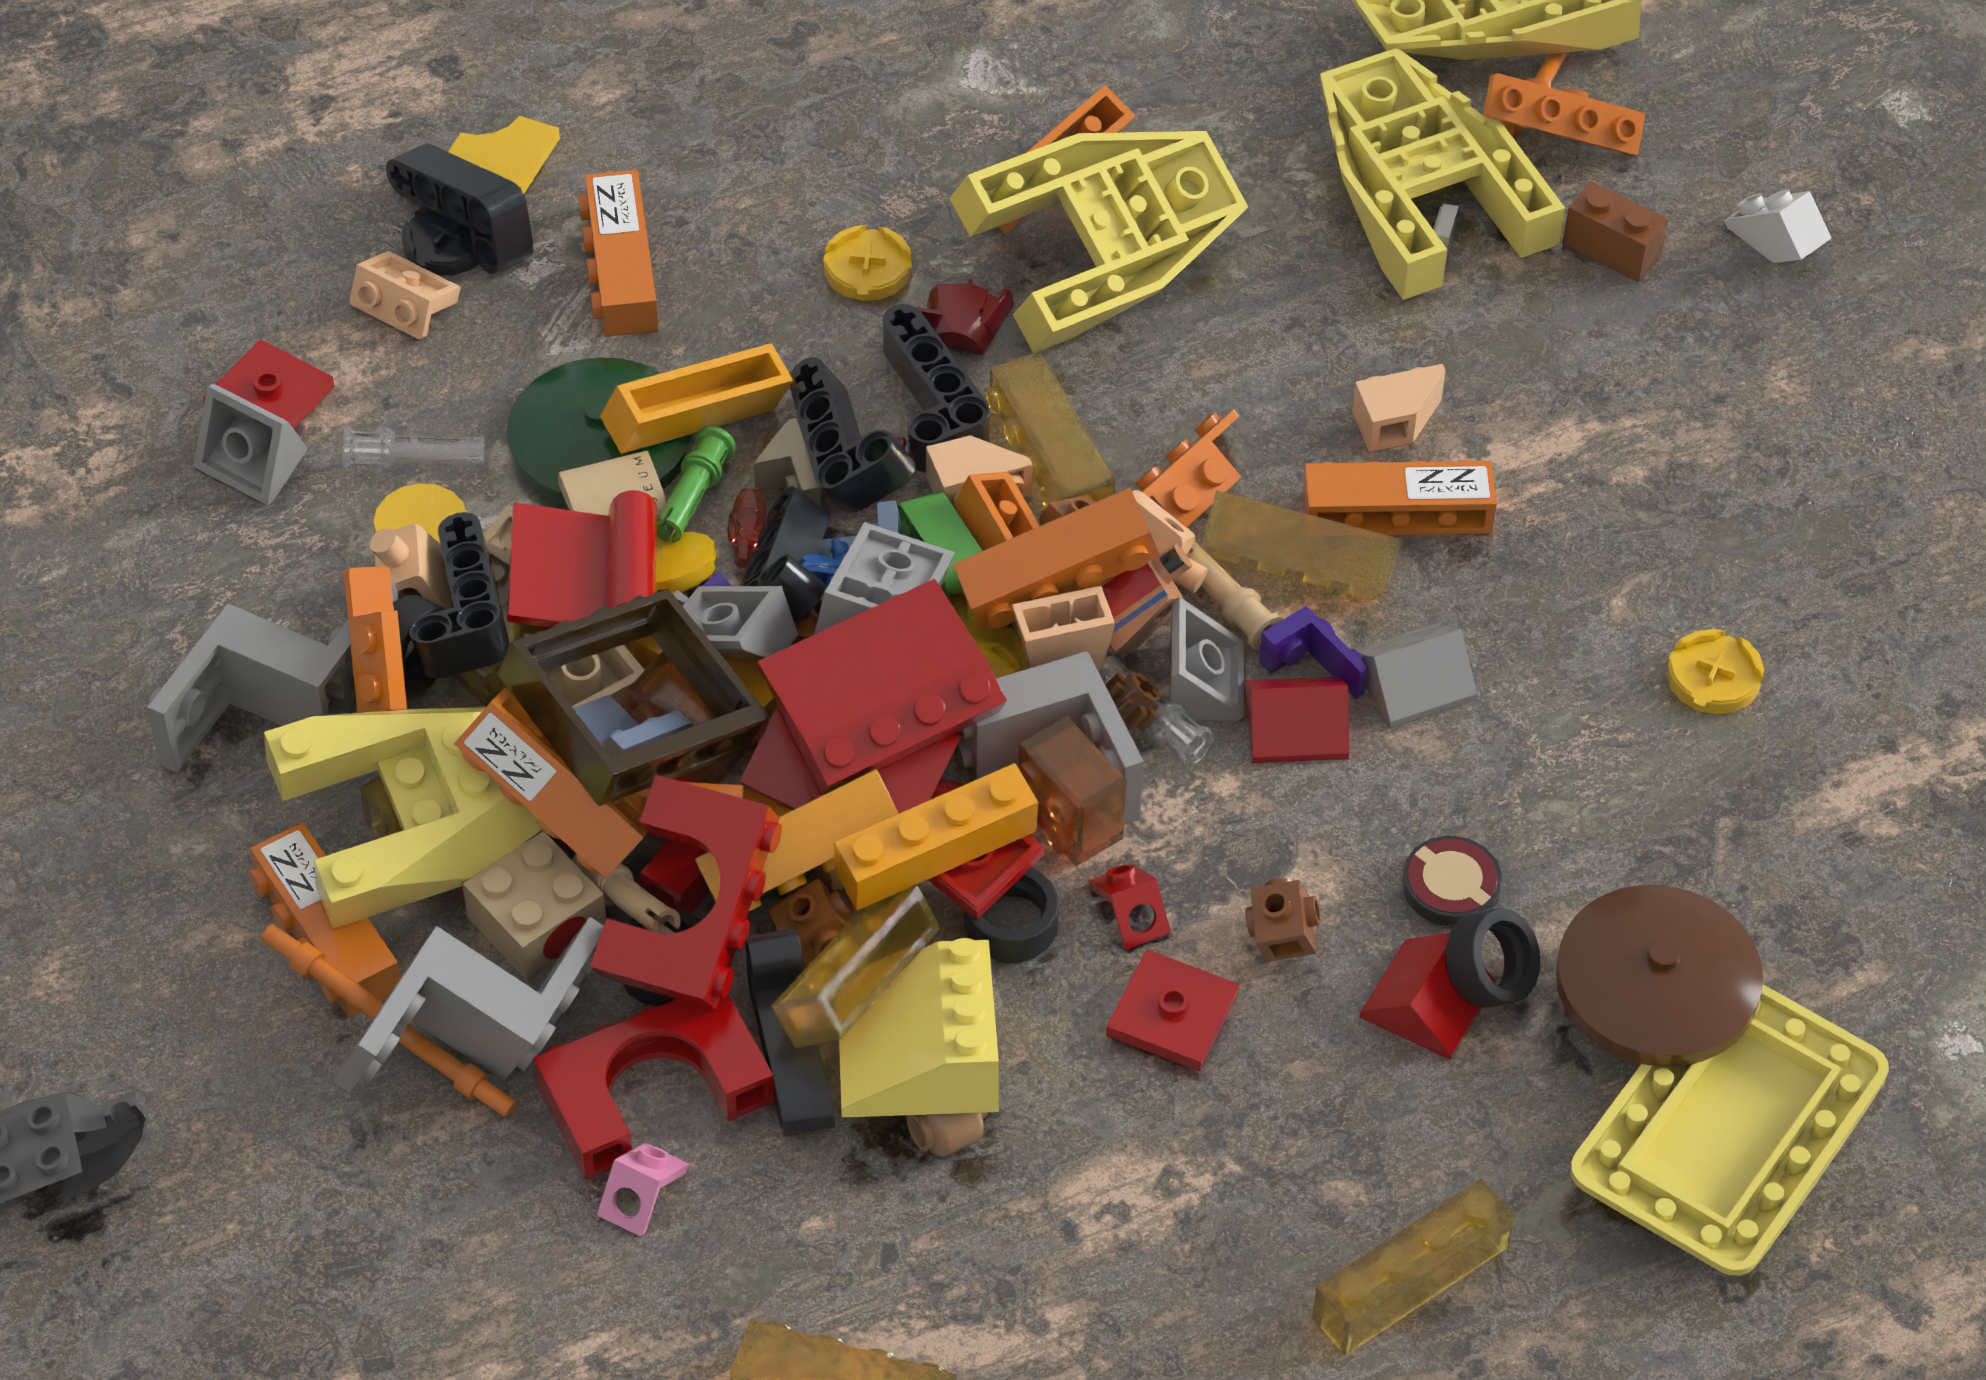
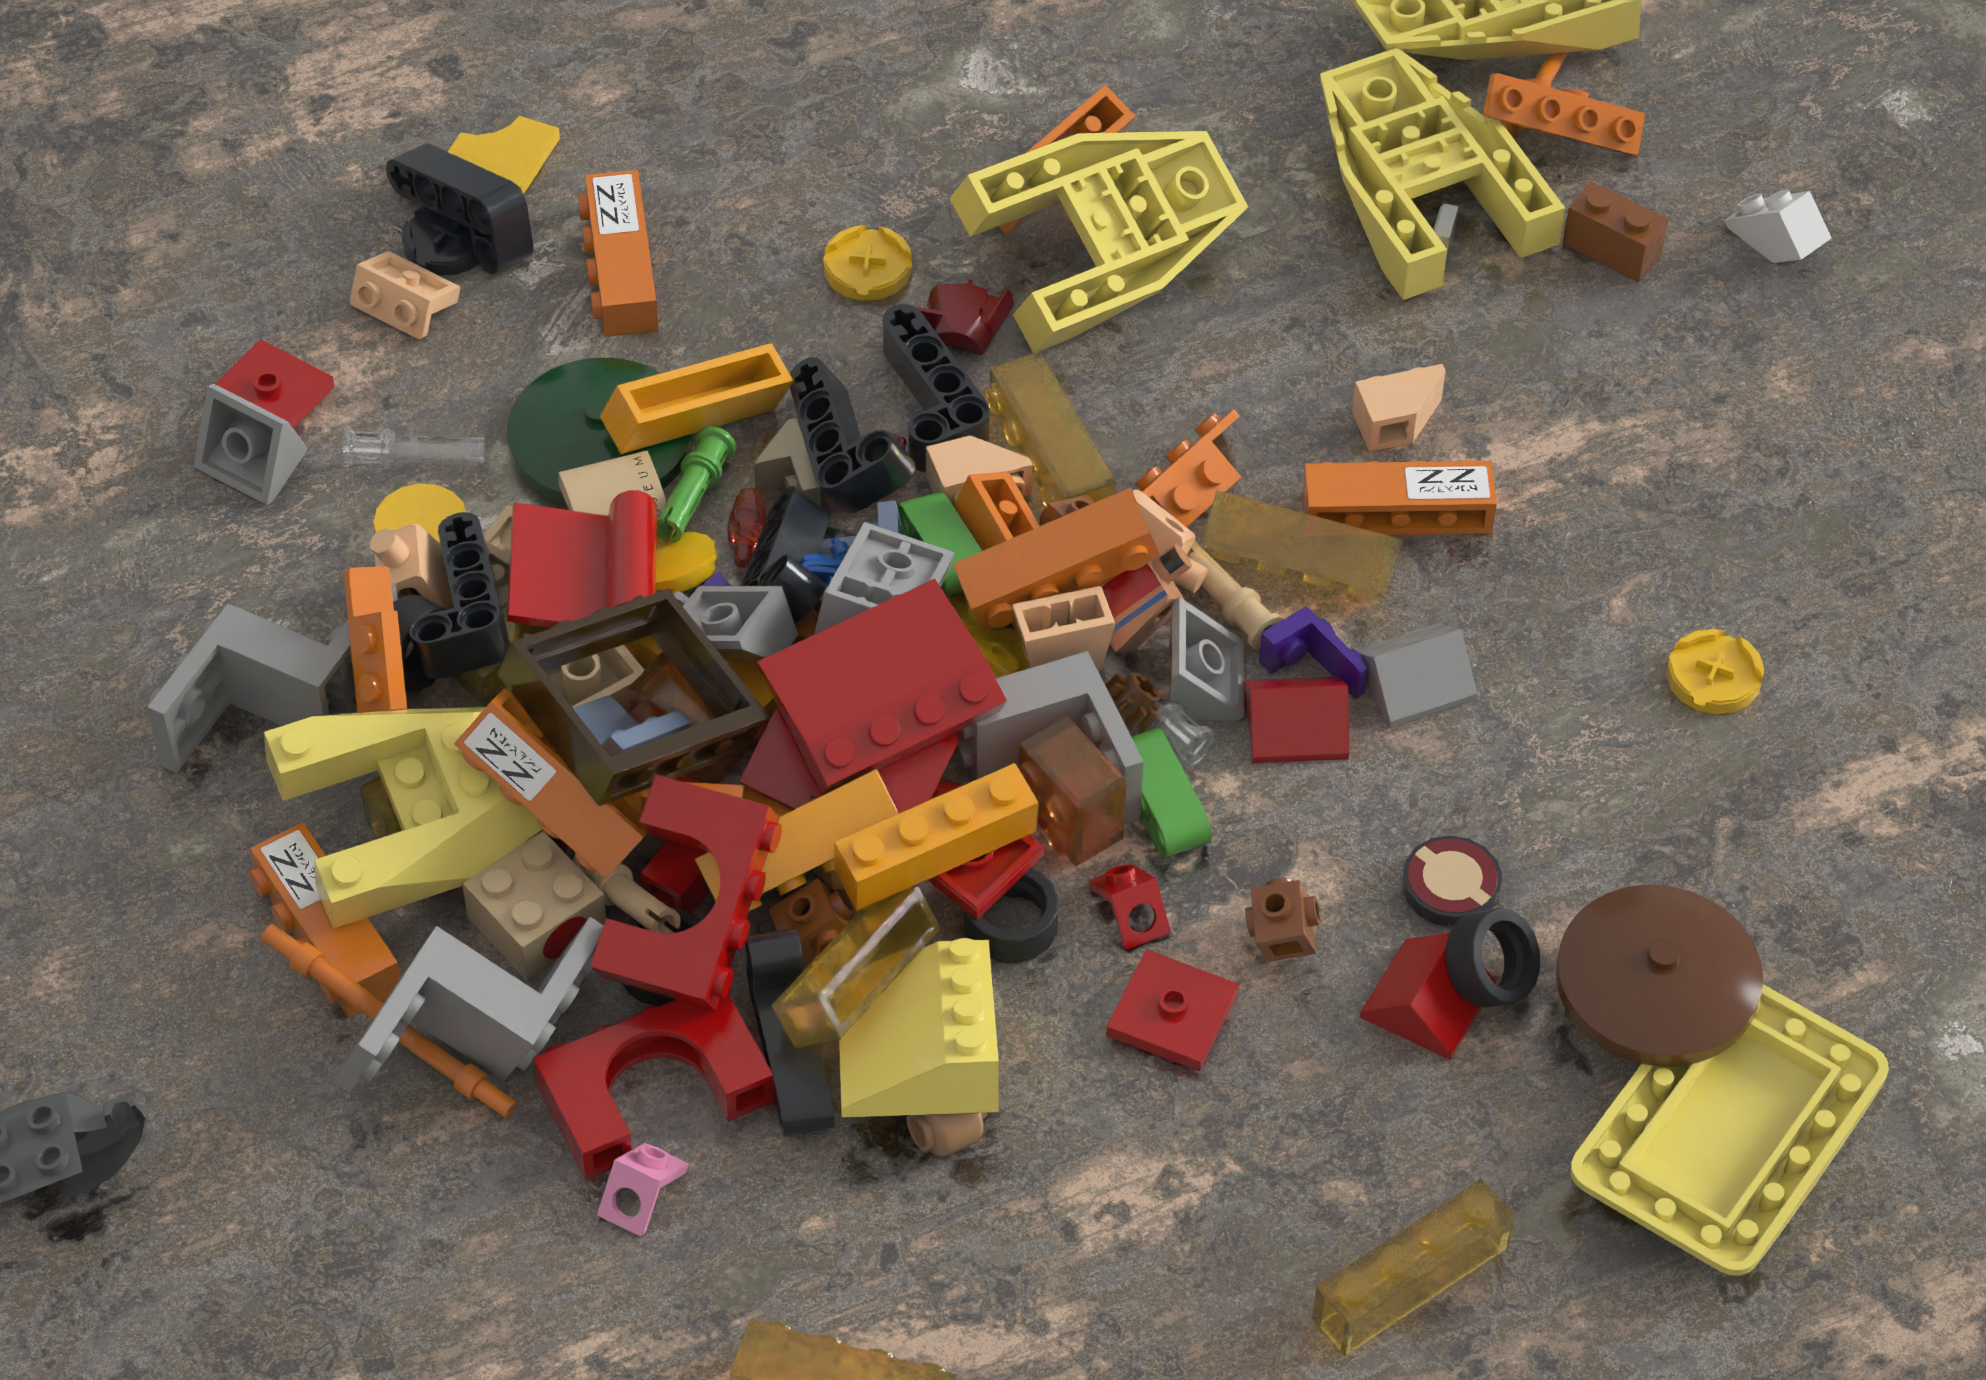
(1168, 799): none -> bright green beam

